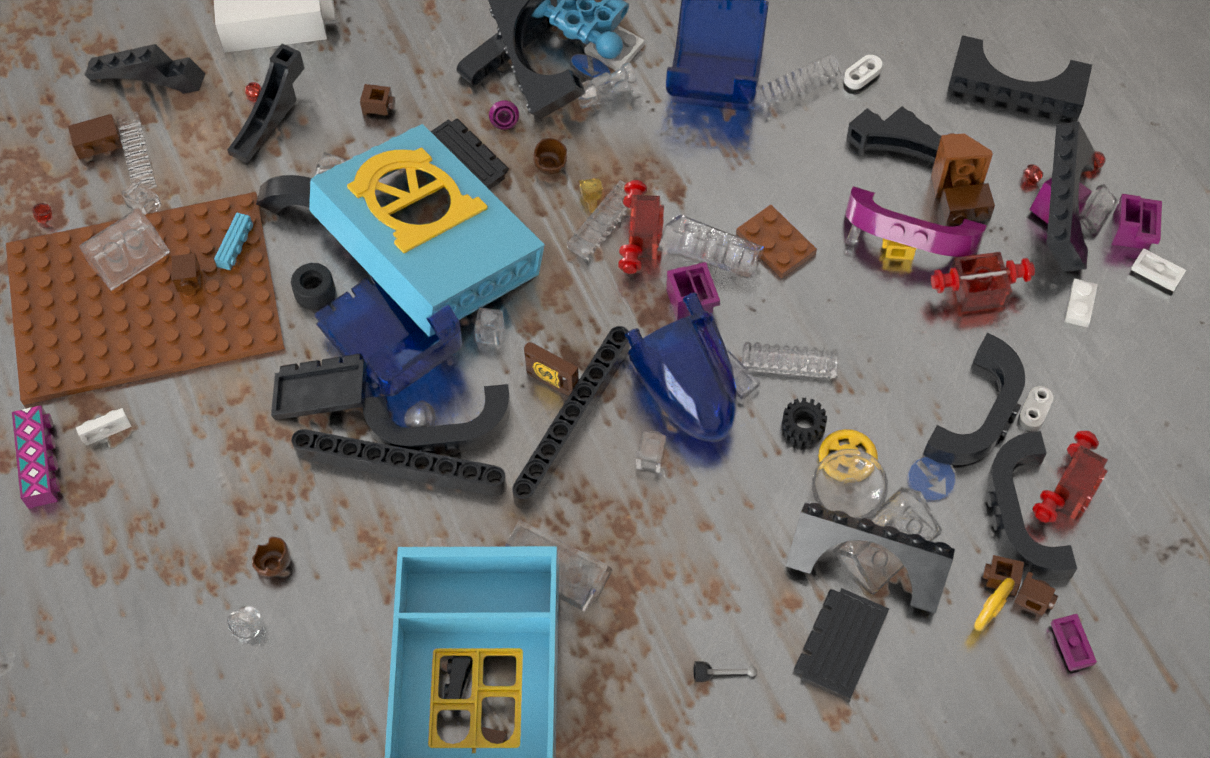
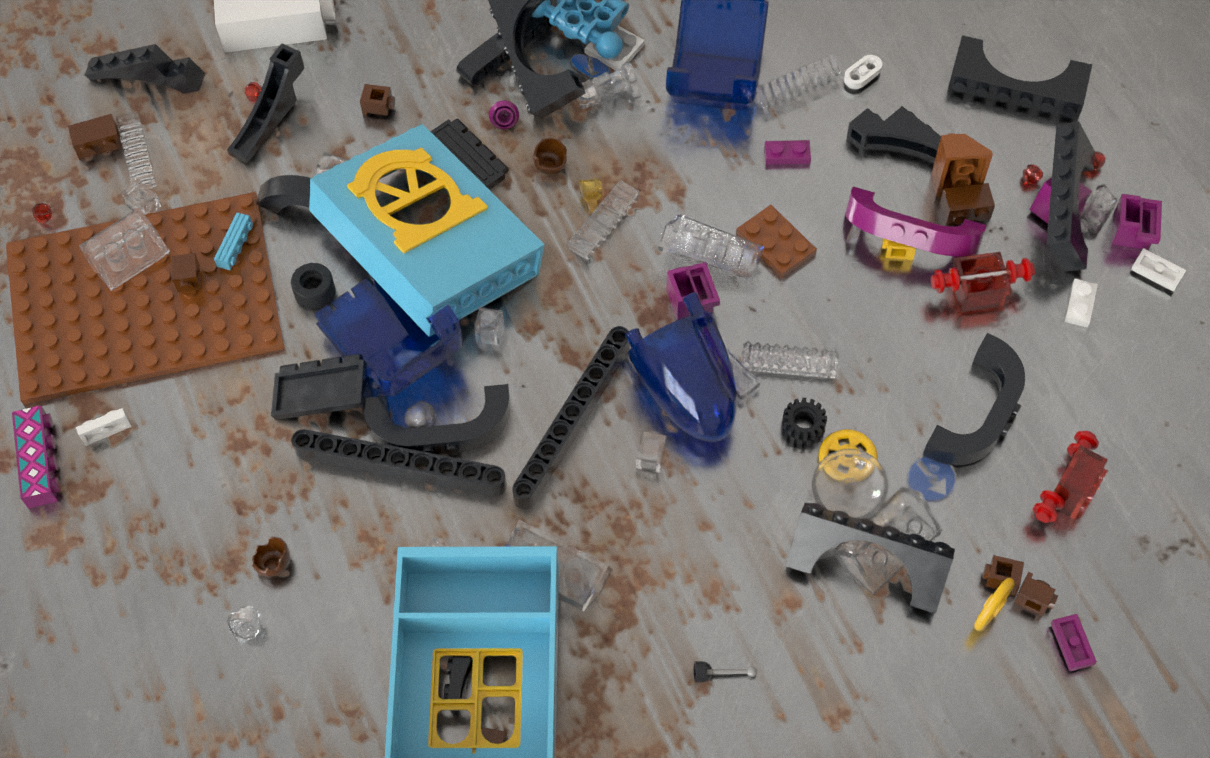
(550, 369): reddish brown container -> none
(644, 228): clear red brick -> none
(787, 152): none -> magenta plate
(843, 645): black hinge -> none
(1037, 407): white plate -> none
(1041, 560): black arch -> none

